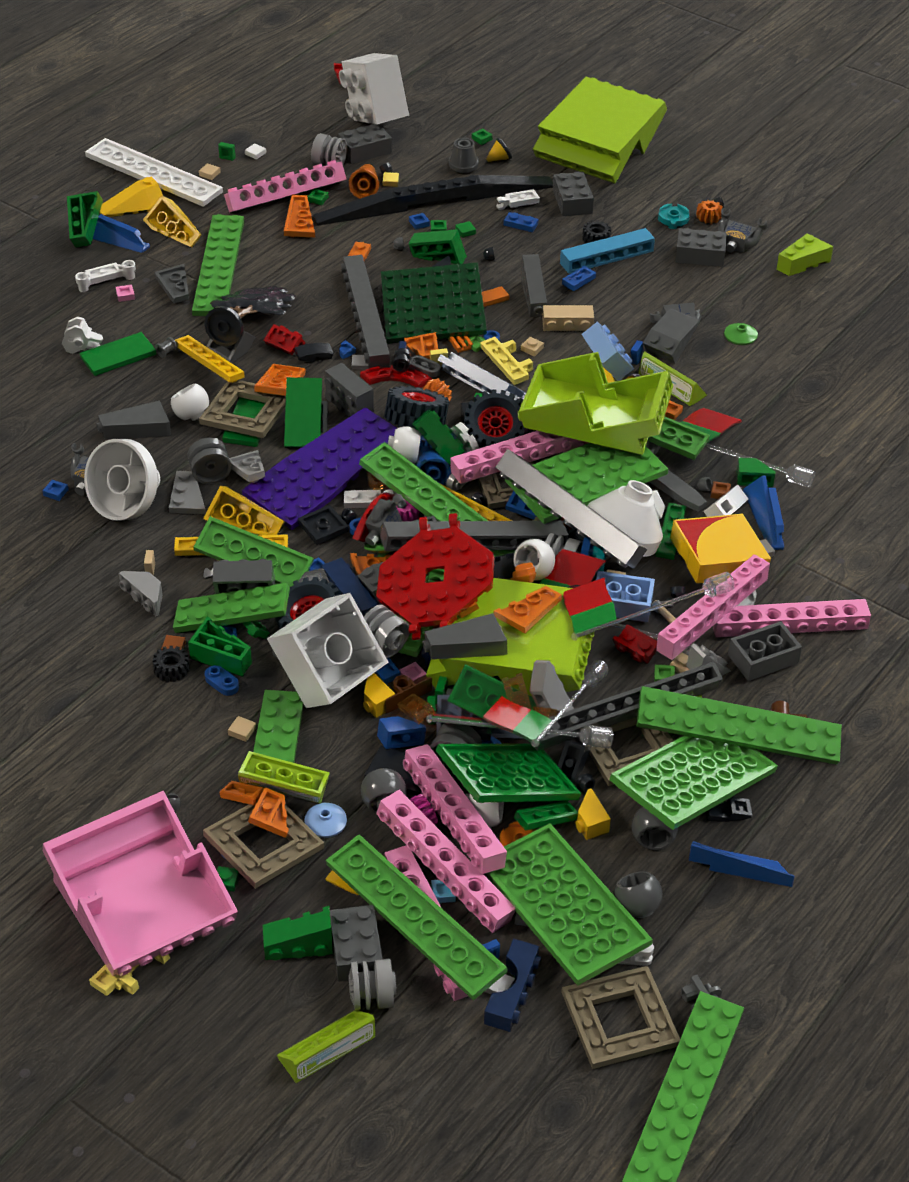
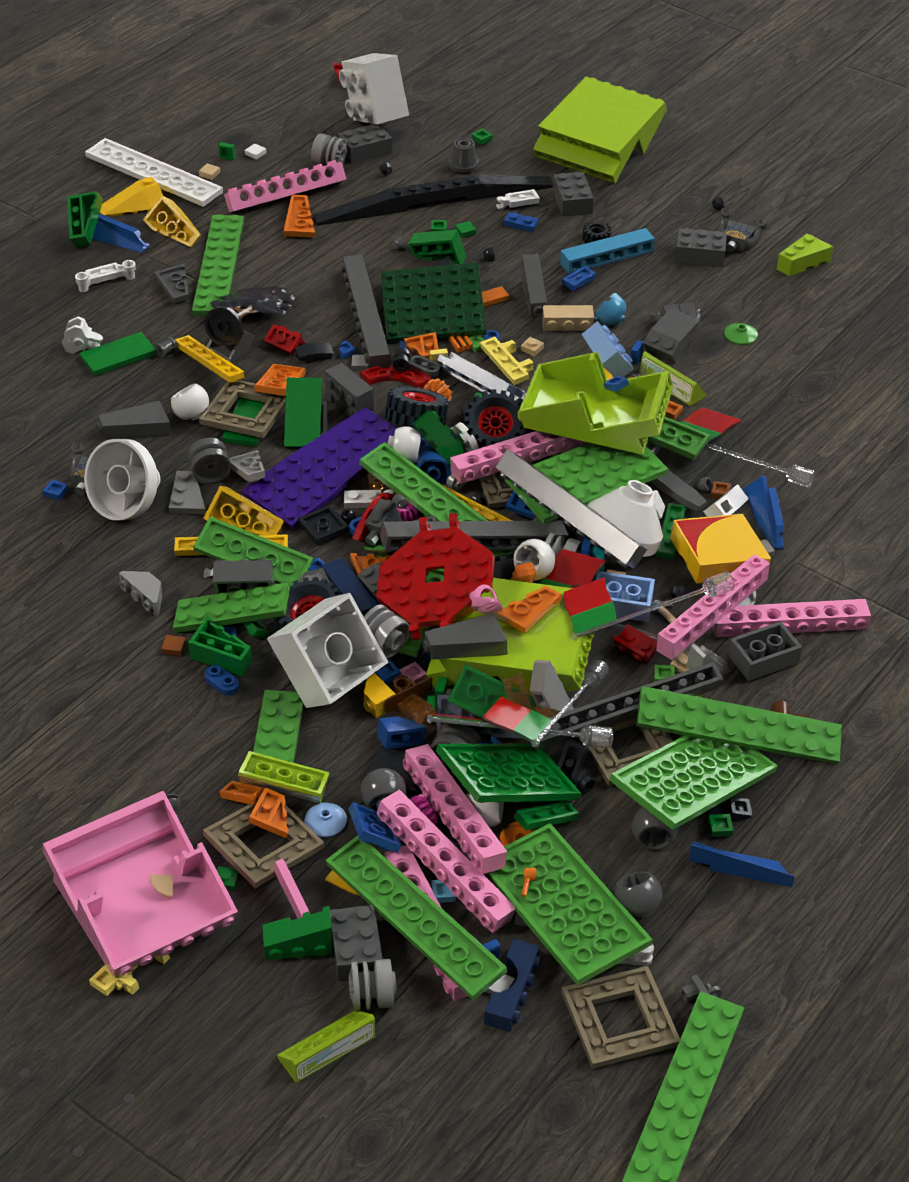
(125, 293): bright pink tile -> none
(149, 562): tan tile -> none
(162, 884): none -> tan tile
(171, 655): black tyre -> none
(242, 728): tan tile -> none
(290, 888): none -> bright pink tile
(318, 197): green tile -> none
(360, 248): orange plate -> none
(364, 181): orange cone -> none
(372, 829): none -> blue plate
(390, 179): light yellow tile -> none
(419, 221): blue tile -> none
(485, 605): none -> bright pink piece
(499, 152): yellow hat -> none
(529, 875): none -> orange hand
(592, 817): yellow slope -> none
(612, 311): none -> dark azure cylinder
(616, 383): none -> blue tile
(673, 215): teal plate -> none
(709, 211): orange gear -> none
(720, 825): none -> green plate
(751, 469): green slope -> none

